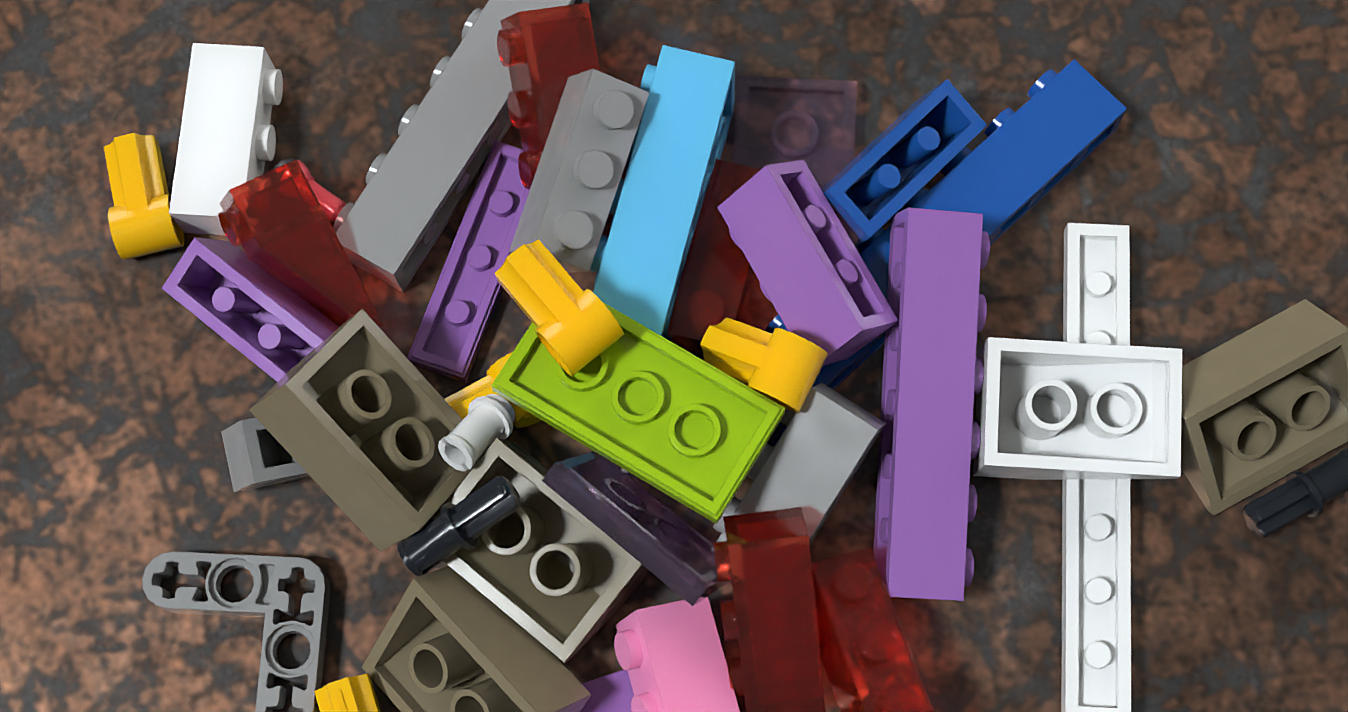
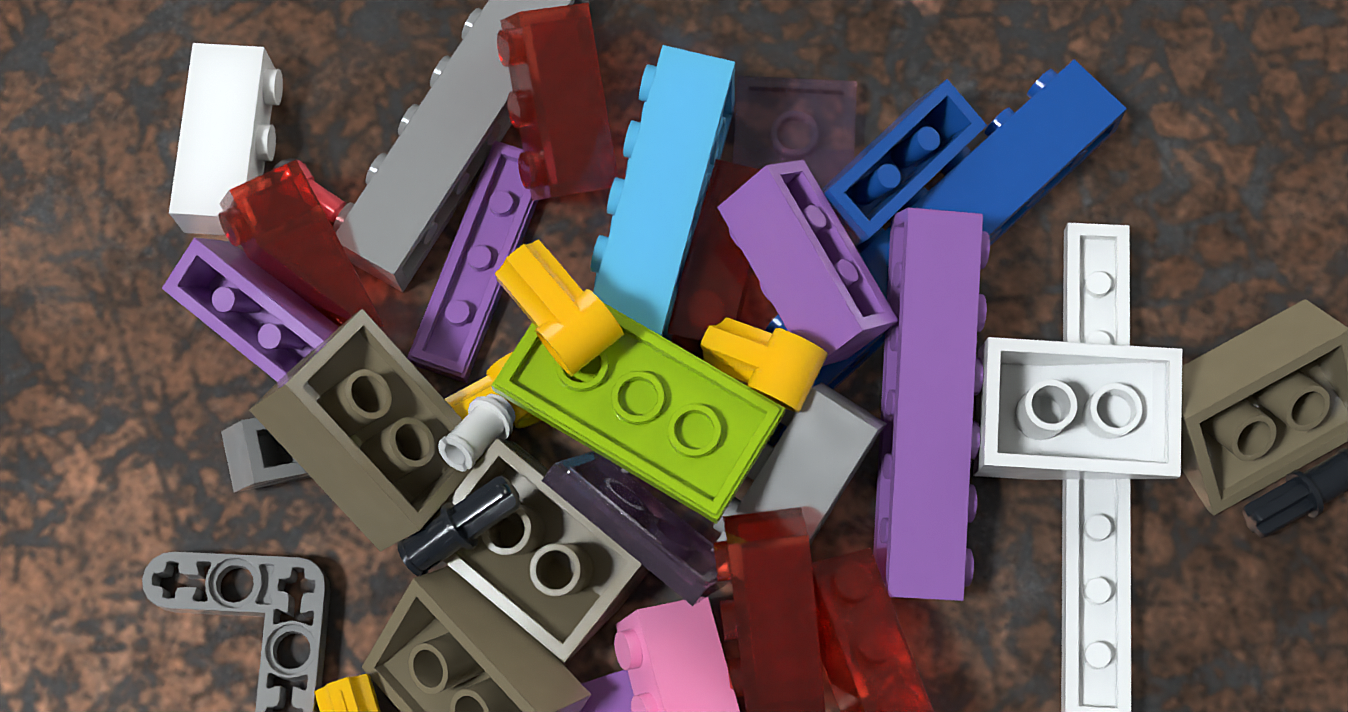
(141, 198): yellow piece -> none
(581, 168): light grey brick -> none

